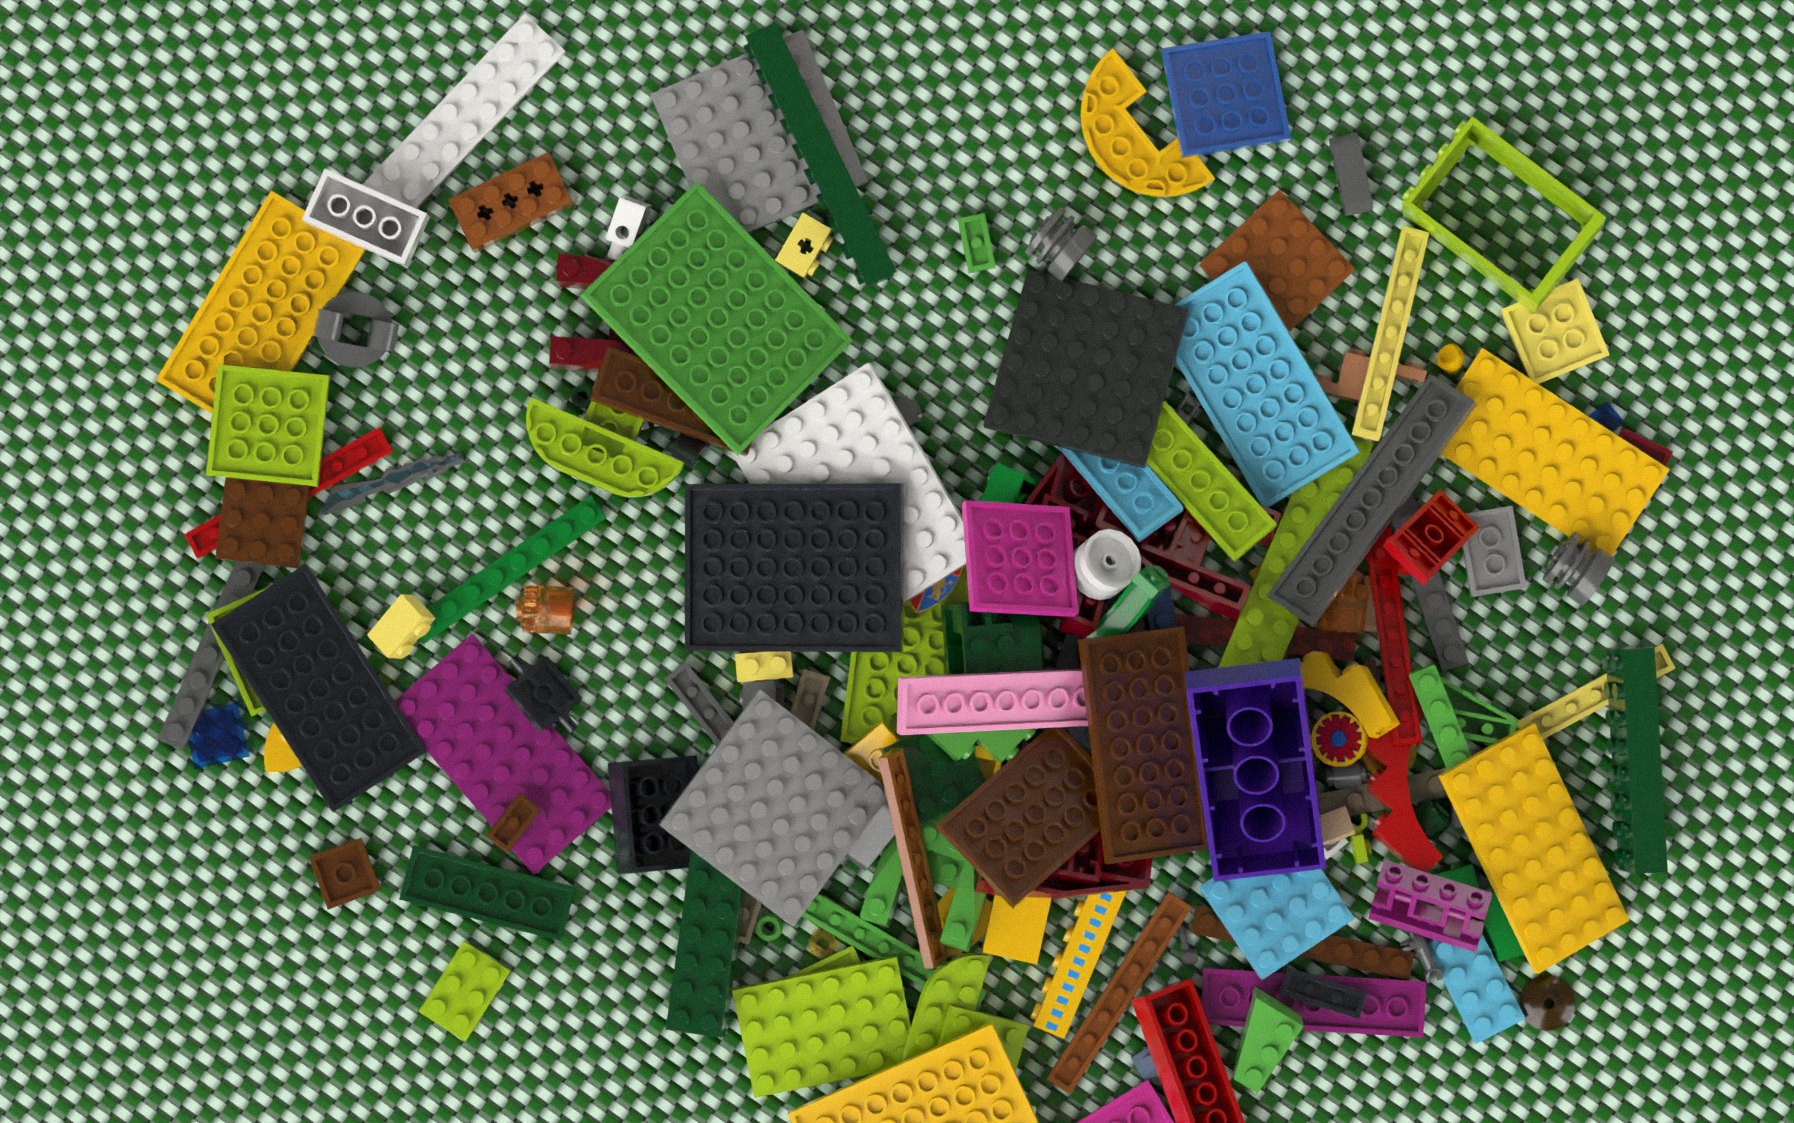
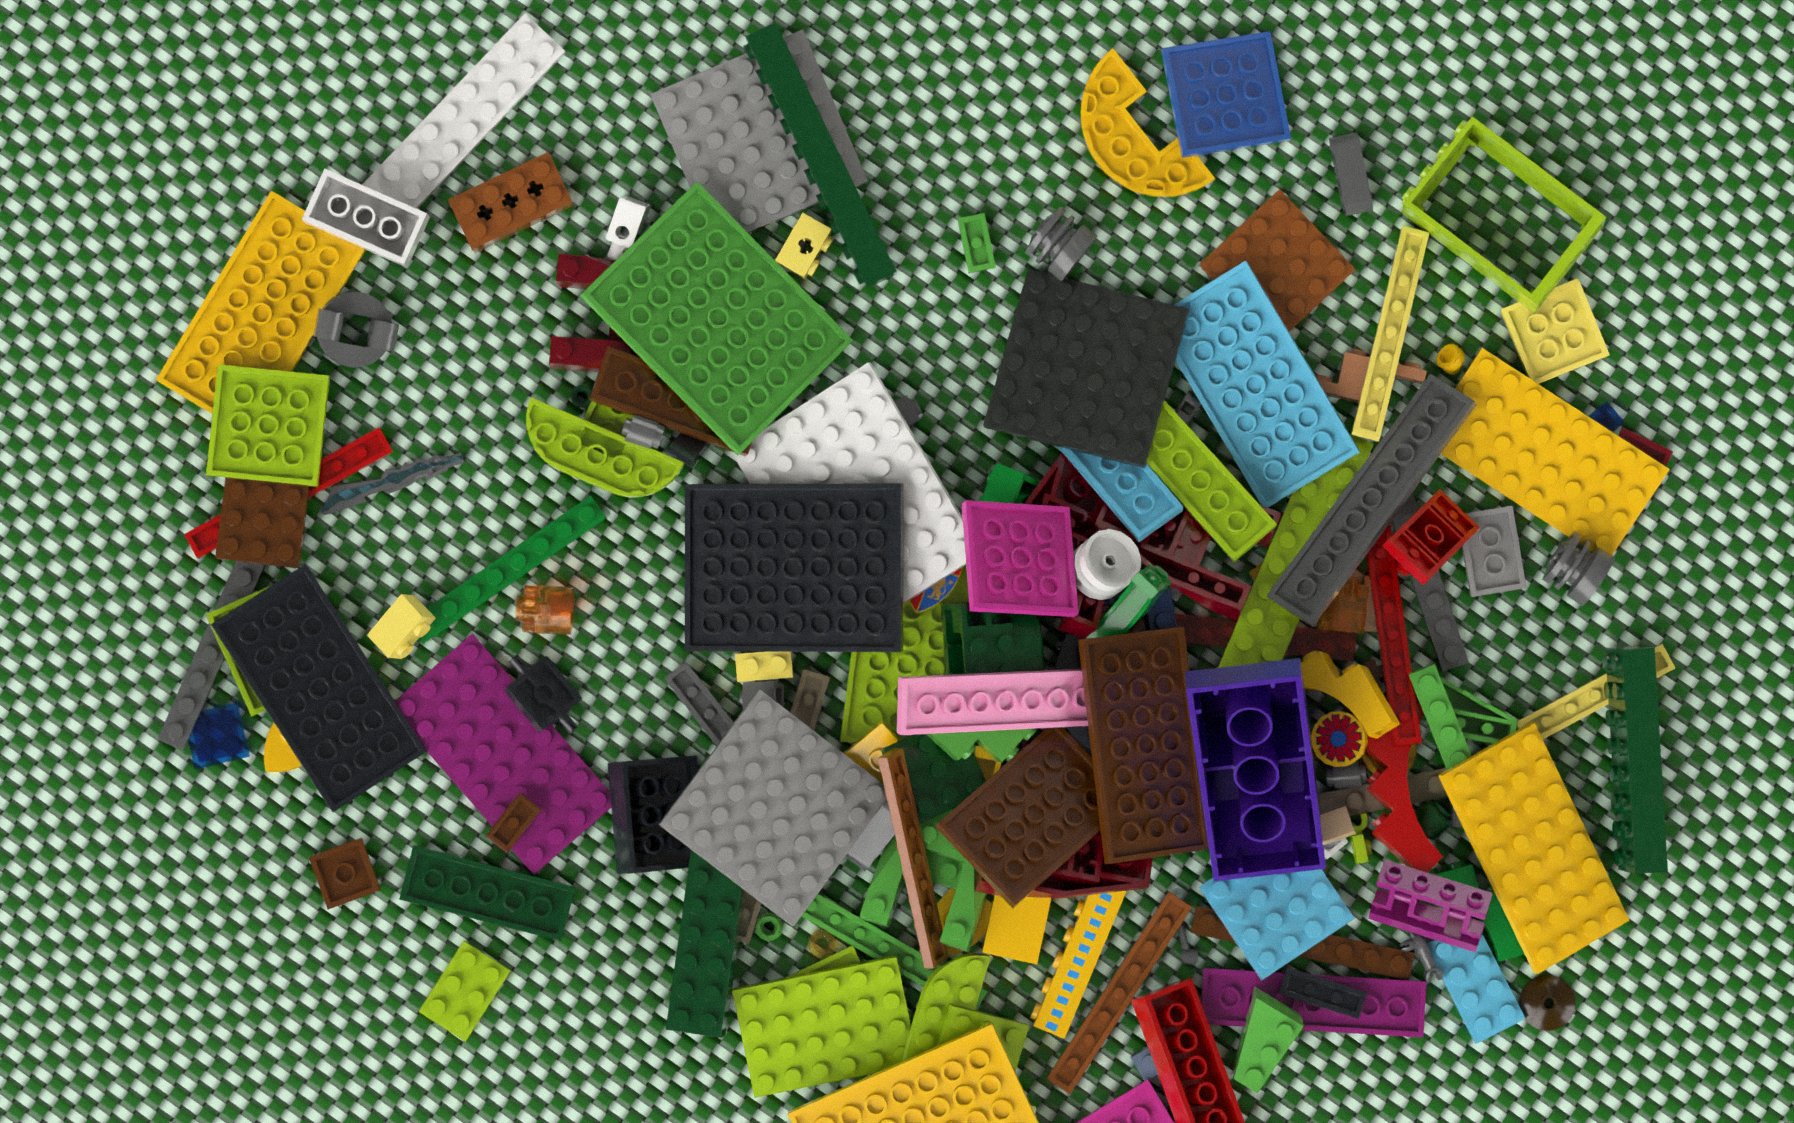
(642, 431): none -> dark grey brick

